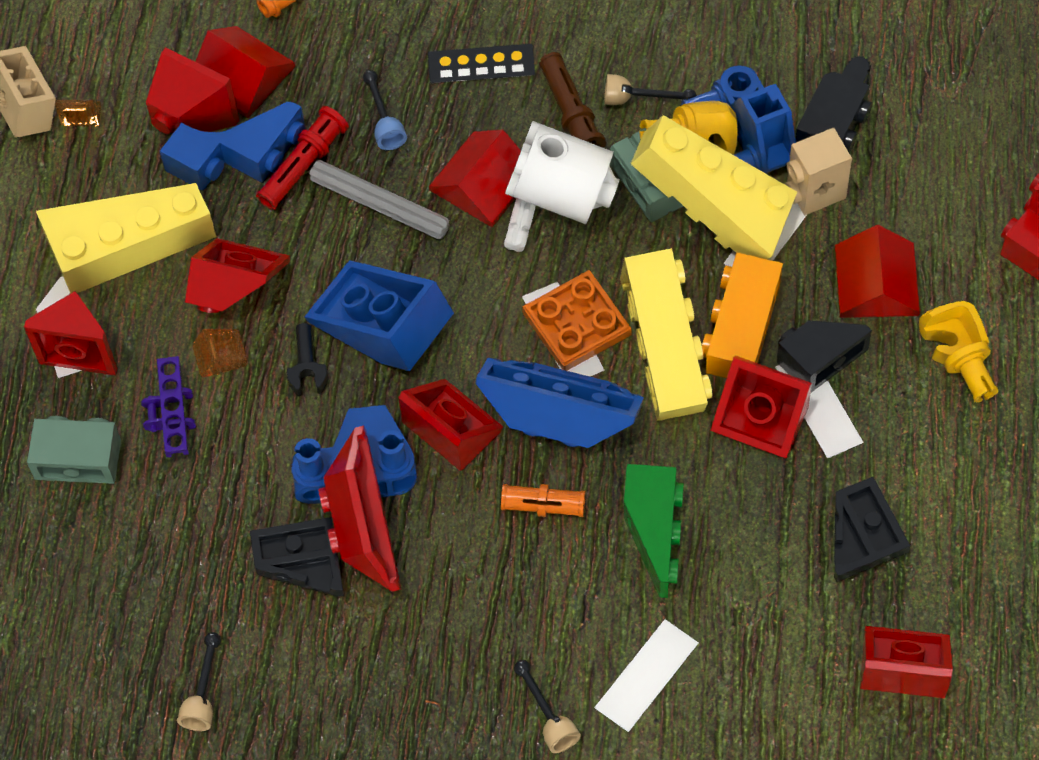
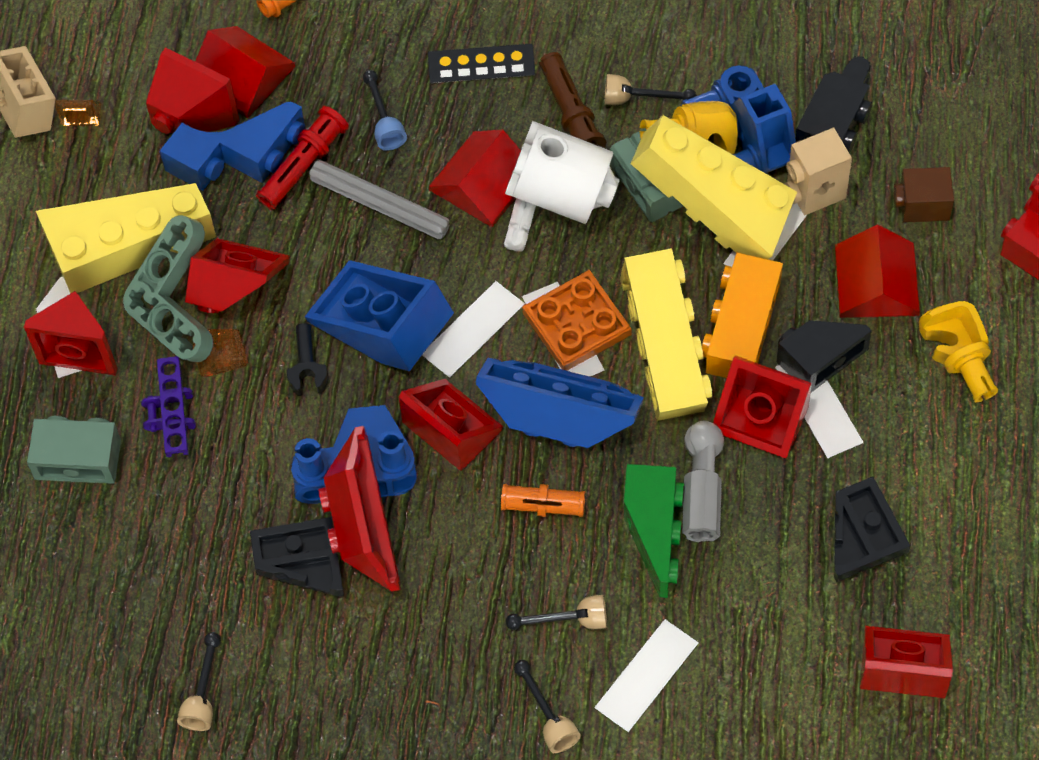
(158, 291): none -> sand green beam
(472, 329): none -> white sticker
(589, 612): none -> hinge
(702, 485): none -> light grey piece
(925, 194): none -> reddish brown brick

